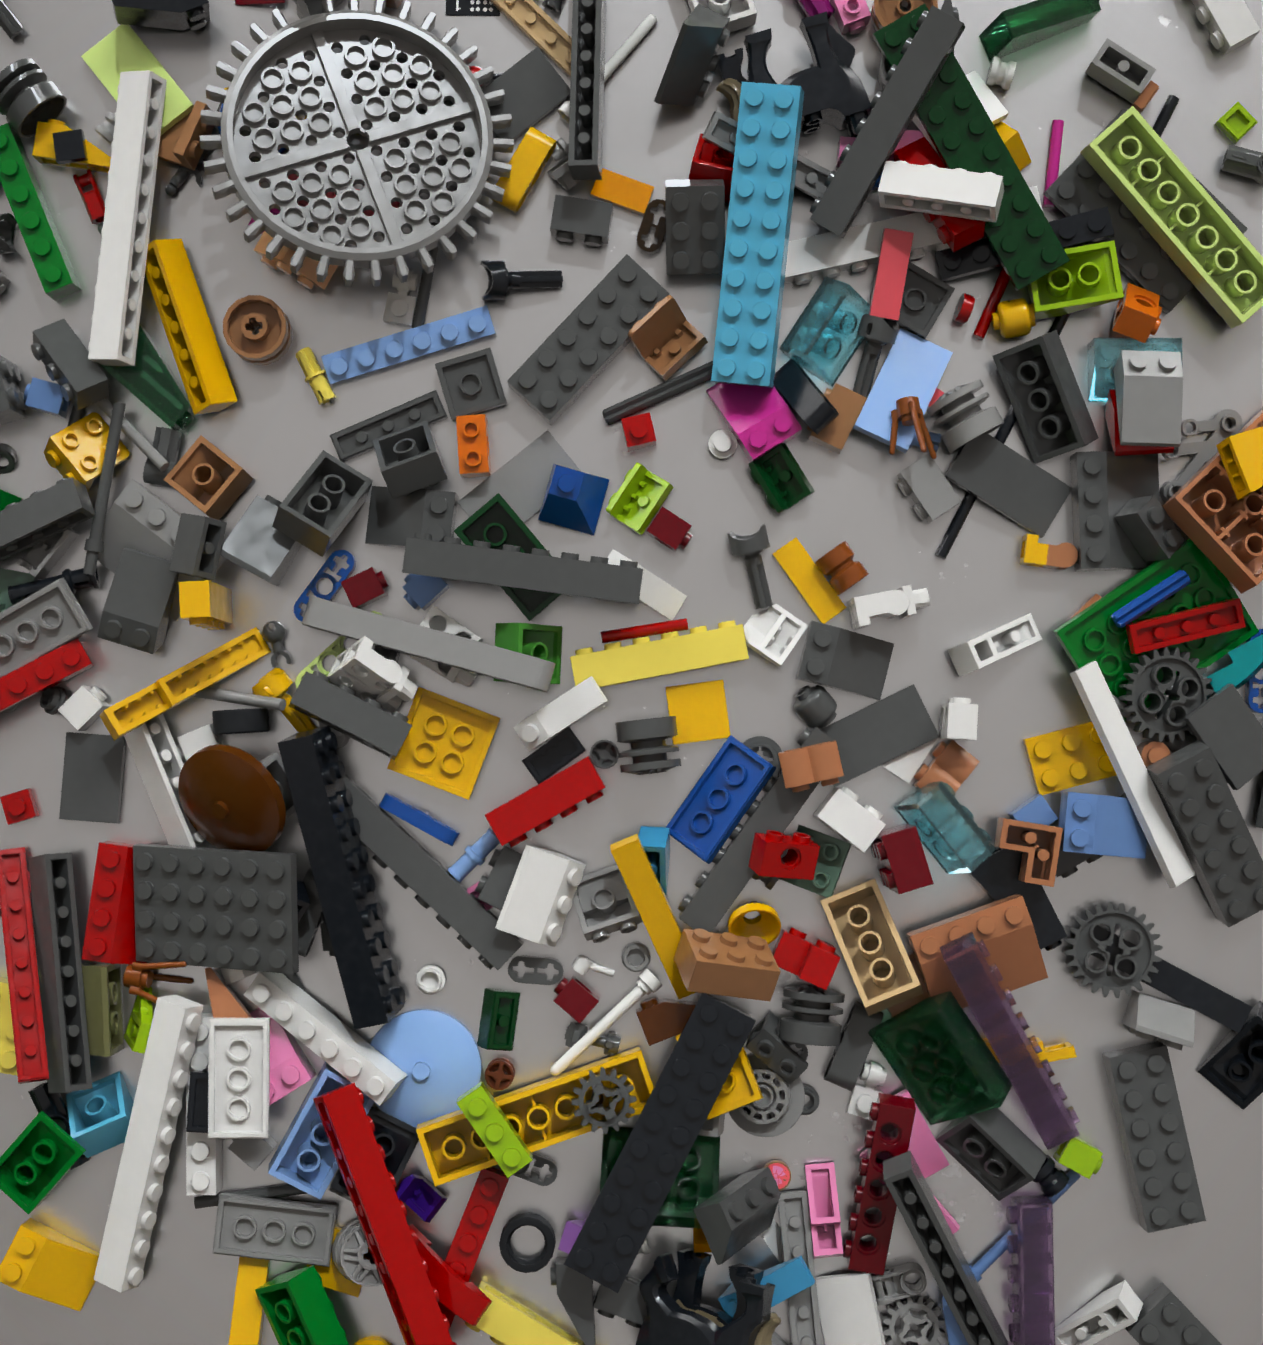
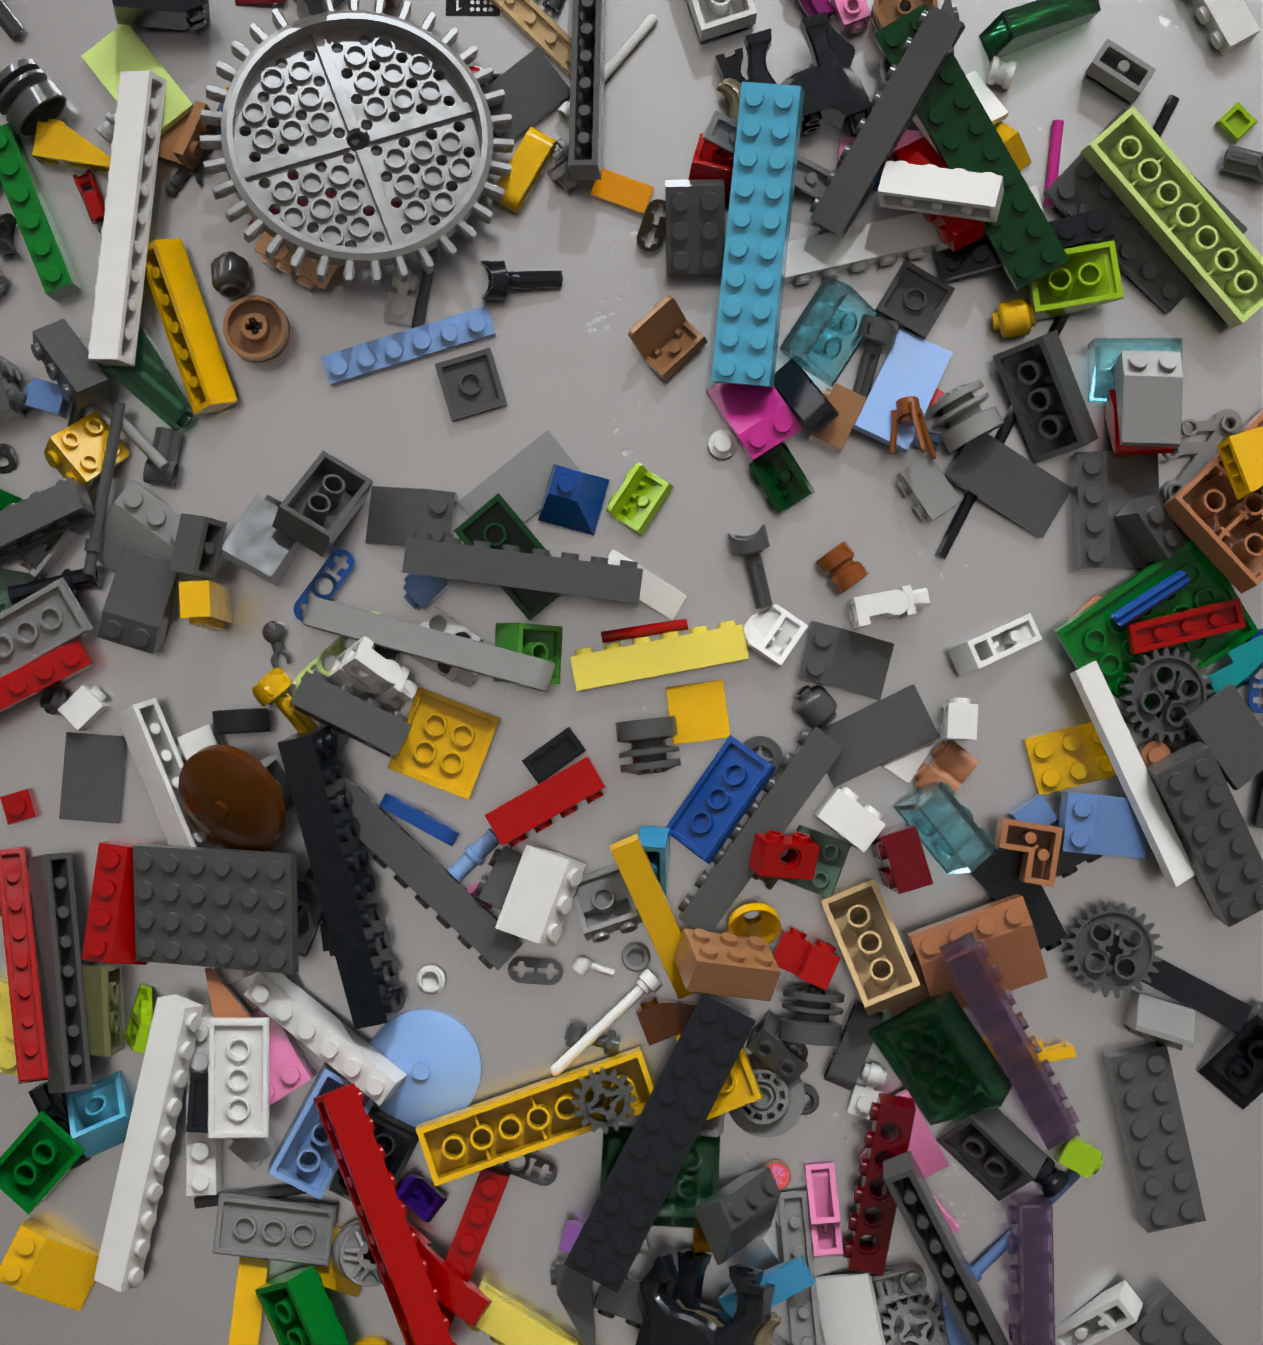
(70, 146): black tile -> none
(139, 976): dark orange plant -> none
(184, 683): yellow slope -> none
(208, 478): medium nougat slope -> none
(230, 274): none -> dark grey head
(243, 698): light grey bar -> none
(315, 376): light yellow axle -> none
(360, 436): dark grey tile -> none
(365, 587): dark red brick -> none
(409, 459): dark grey brick -> none
(473, 446): orange brick -> none
(494, 1129): lime brick -> none
(498, 1019): dark green slope -> none
(499, 1080): copper wheel -> none
(514, 1261): black tyre -> none
(560, 714): white slope -> none
(575, 998): dark red brick -> none
(581, 220): dark grey brick -> none
(586, 340): dark grey brick -> none
(604, 754): dark grey wheel -> none
(638, 432): red brick -> none
(658, 393): dark grey axle -> none
(670, 530): dark red brick -> none
(693, 57): dark grey slope -> none
(809, 581): yellow tile -> none
(811, 765): nougat brick -> none
(891, 274): coral tile -> none
(964, 308): red tile -> none
(991, 305): red bar -> none
(1047, 555): leg -> none
(1137, 313): orange brick -> none
(1145, 97): nougat tile -> none

